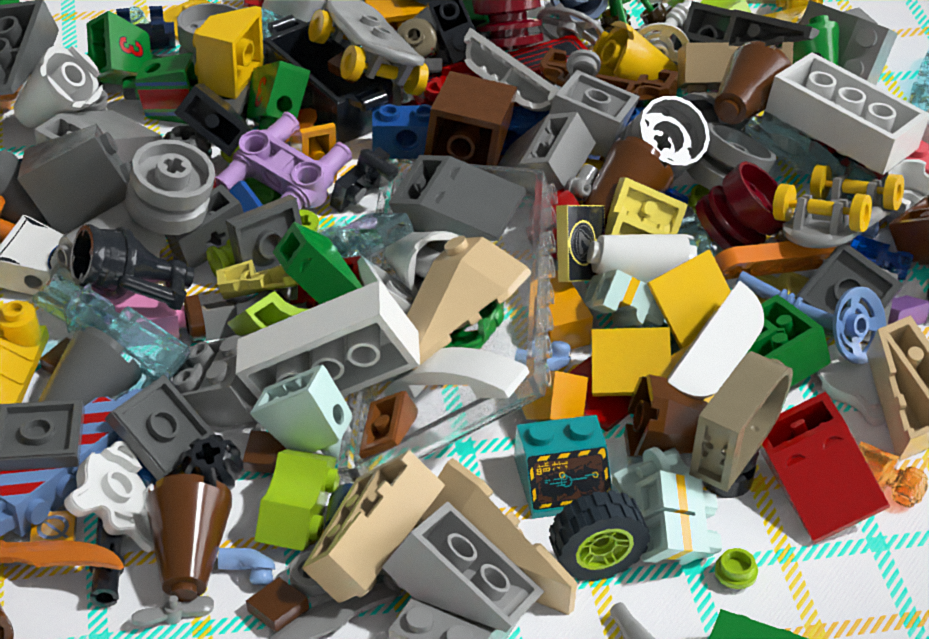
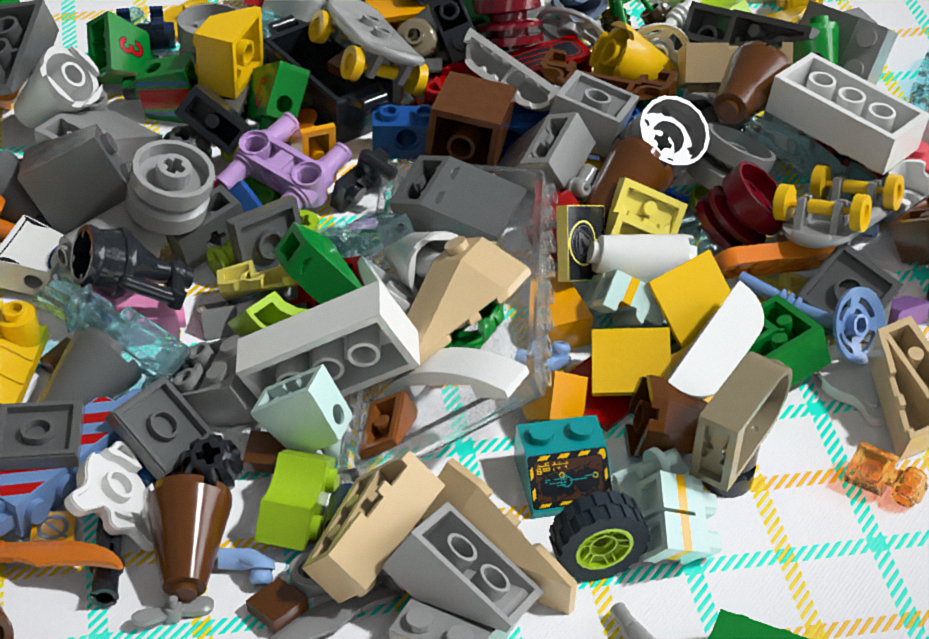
(194, 319): reddish brown tile -> none
(584, 61): light grey plate -> none
(736, 568): lime plate -> none
(822, 468): red slope -> none
(879, 253): clear blue plate -> none

